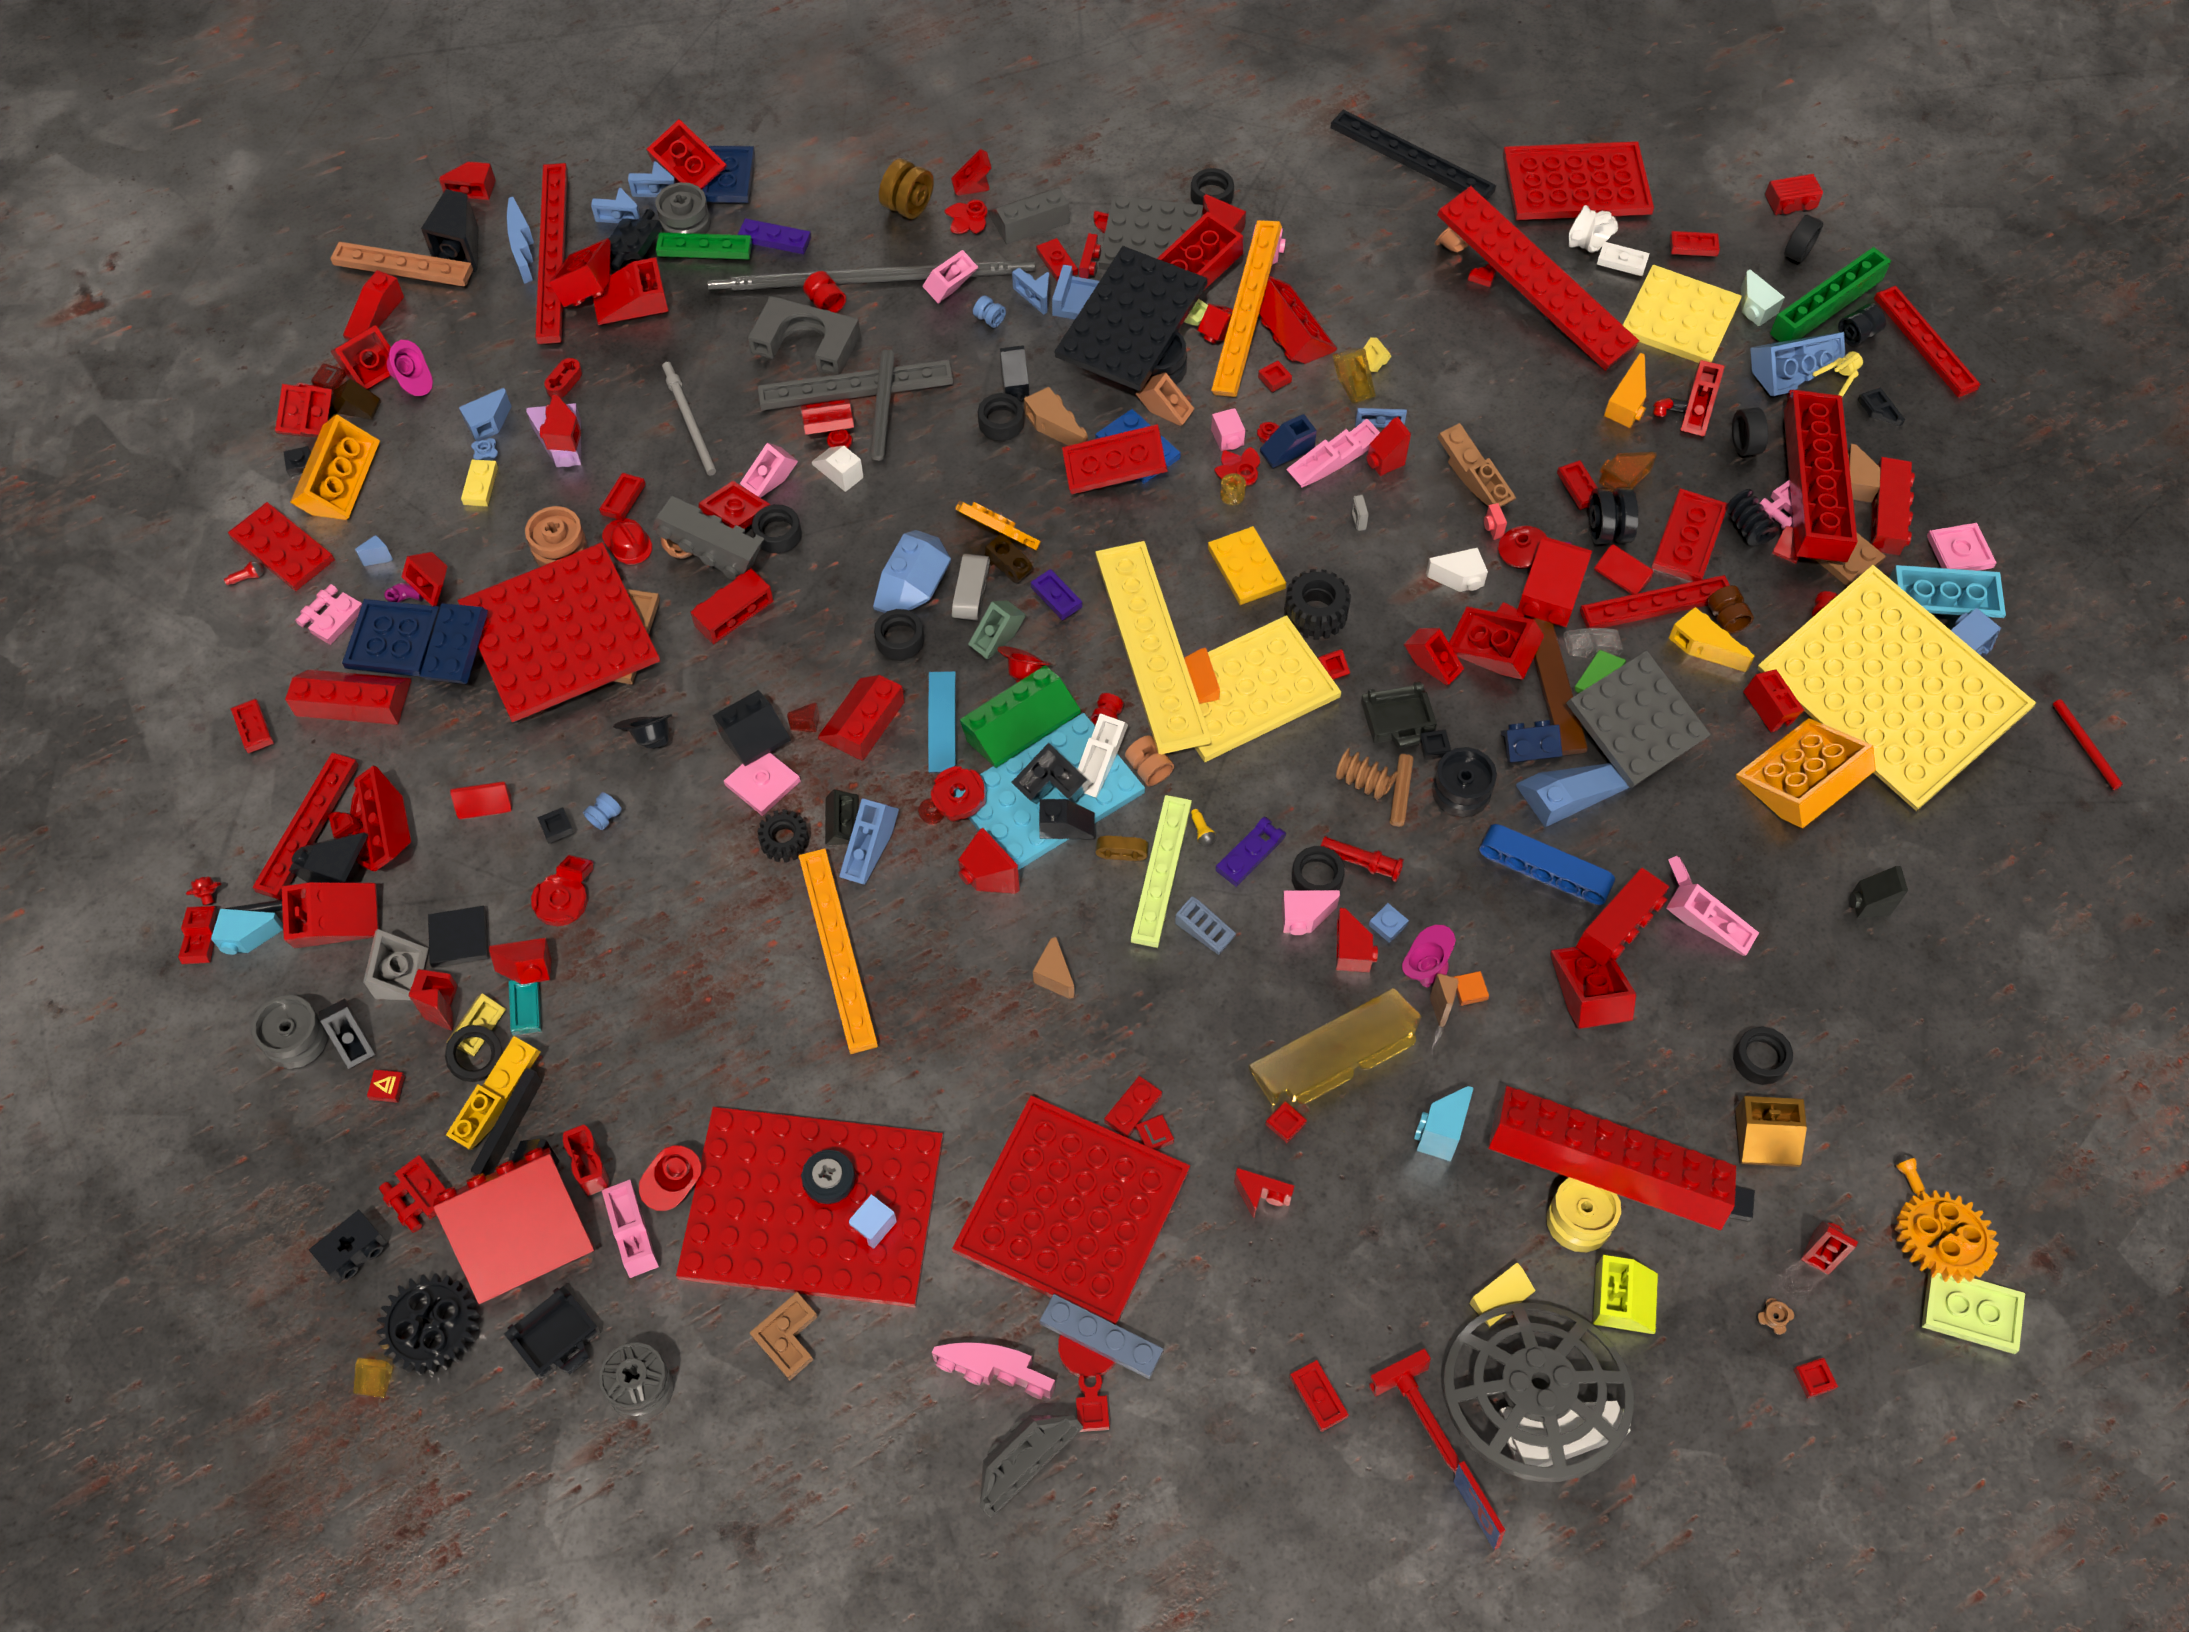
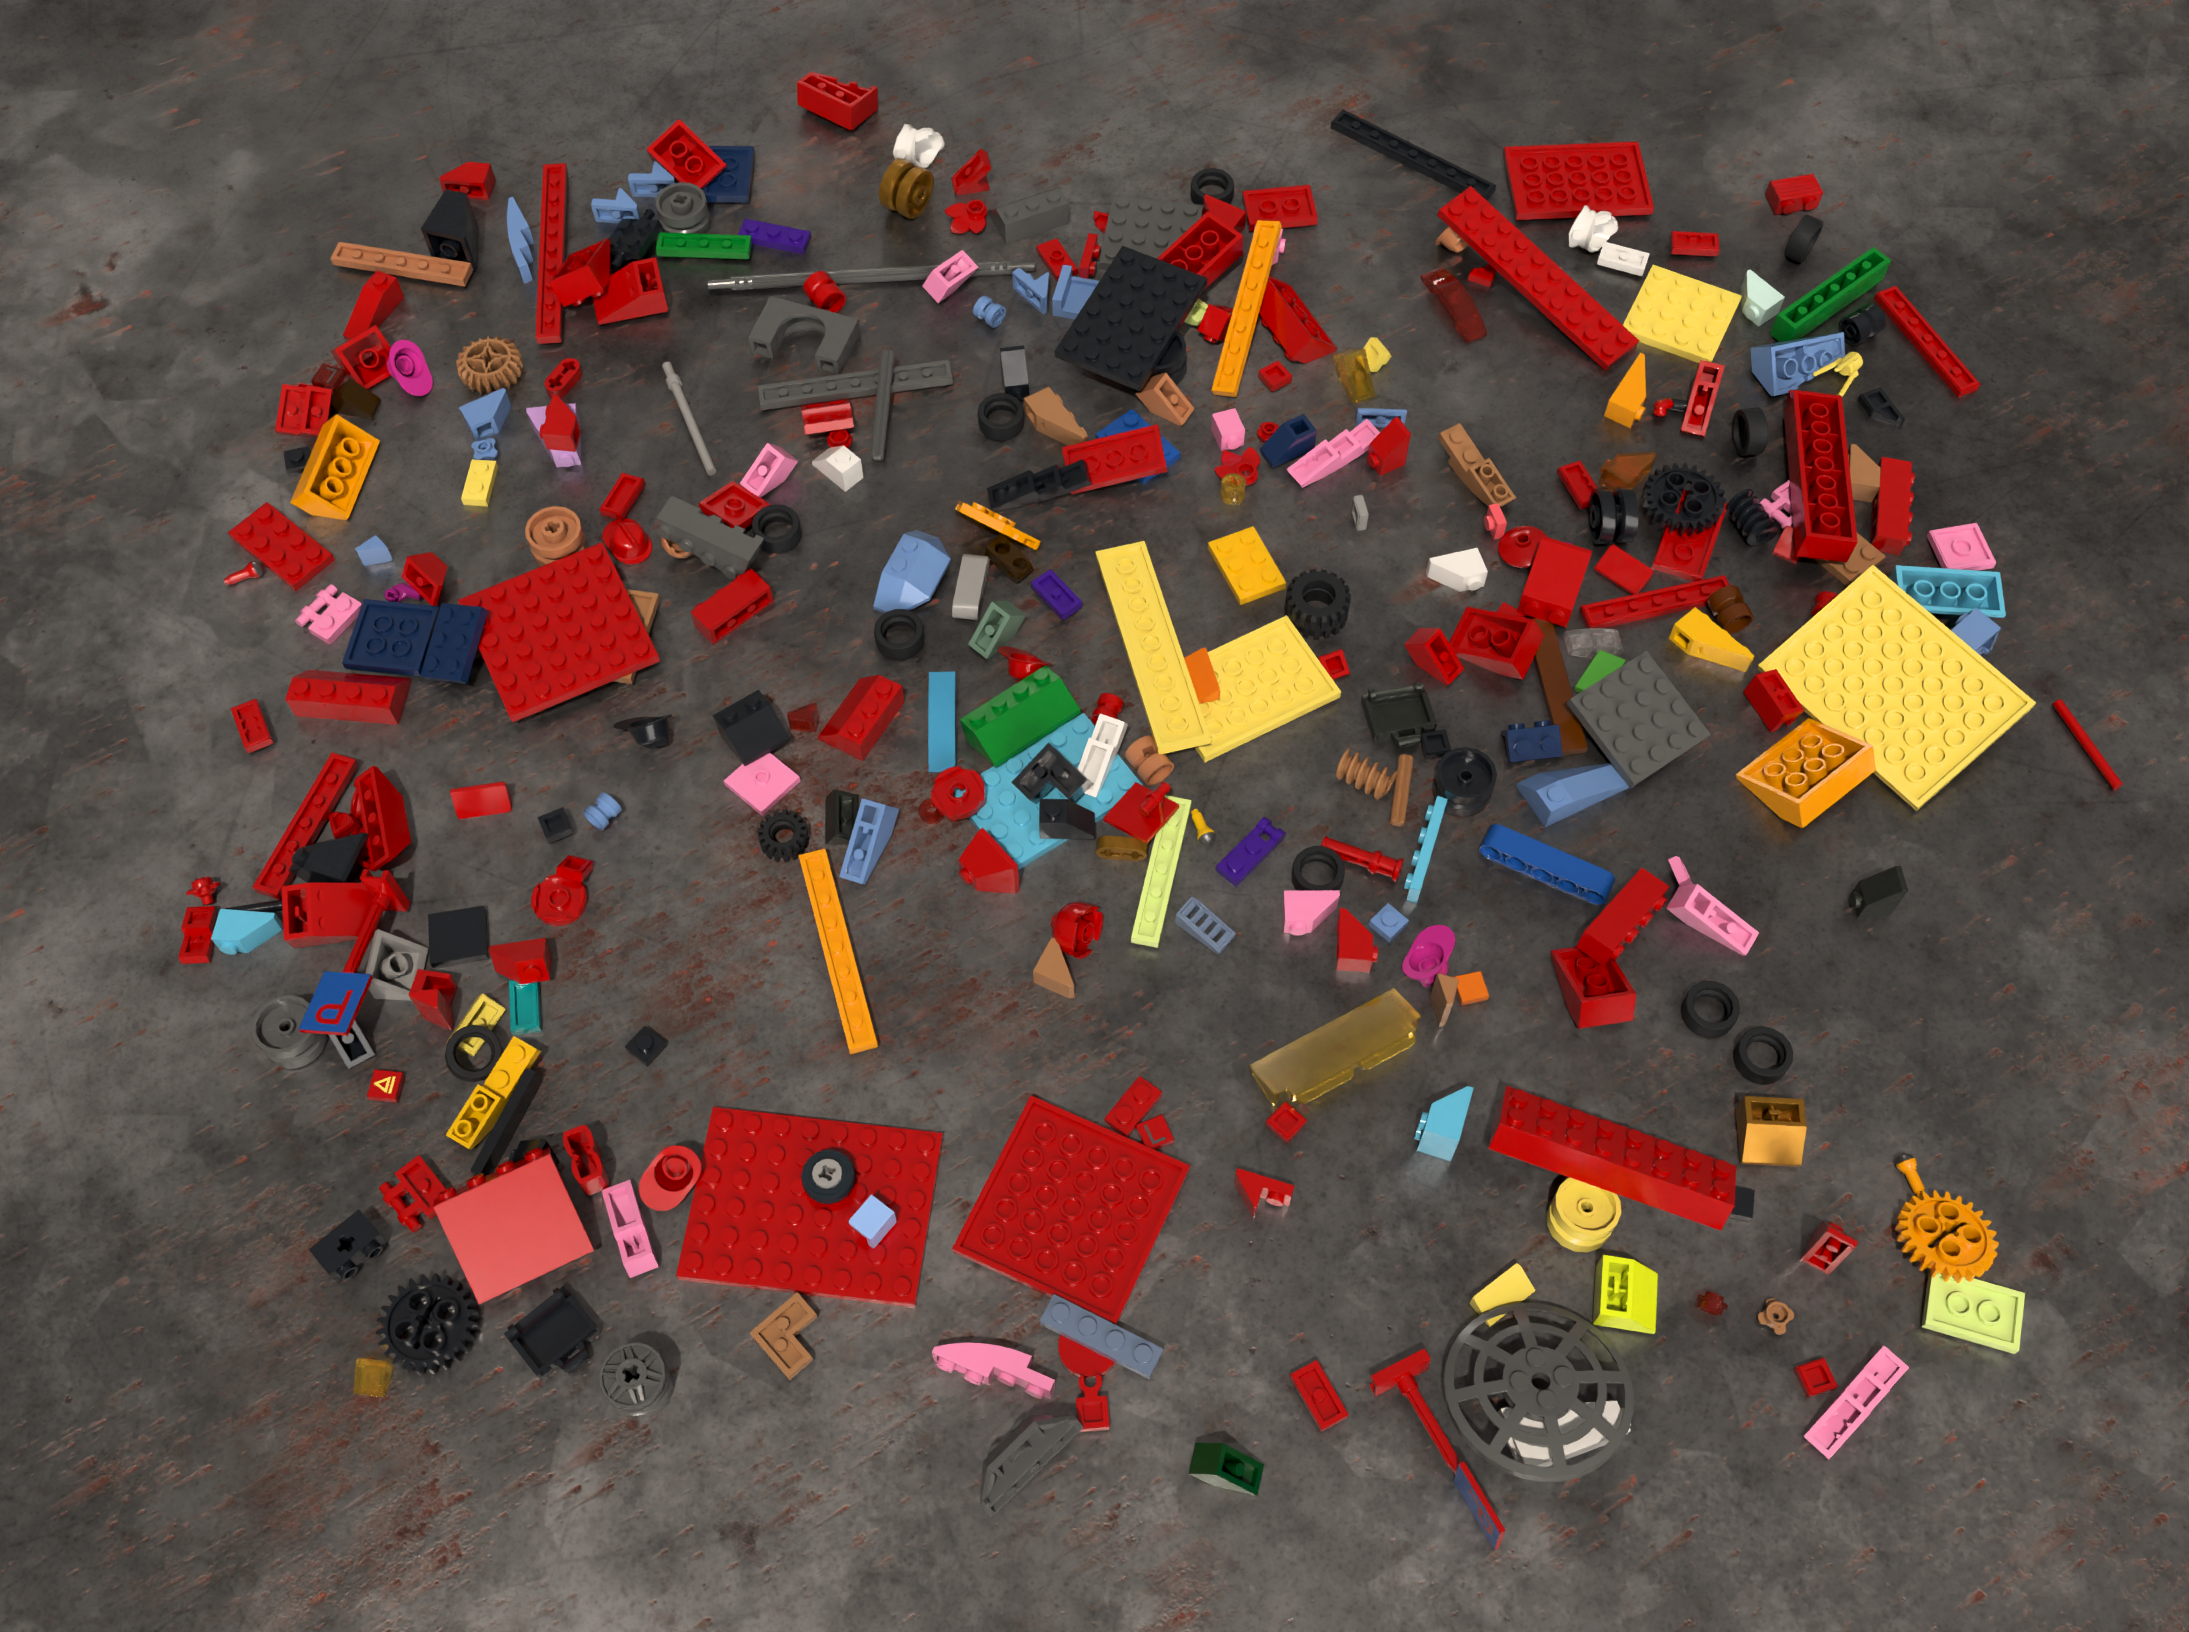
(342, 993): none -> piece
(489, 365): none -> medium nougat gear
(645, 1046): none -> black plate
(837, 101): none -> red wedge
(918, 145): none -> white piece
(1038, 487): none -> black slope
(1076, 927): none -> red cylinder
(1142, 811): none -> red plate
(1226, 1468): none -> dark green slope
(1289, 205): none -> red plate
(1422, 858): none -> medium azure plate
(1458, 302): none -> clear red slope
(1702, 505): none -> black gear
(1712, 1303): none -> clear red plate
(1722, 994): none -> black tyre
(1856, 1402): none -> bright pink slope

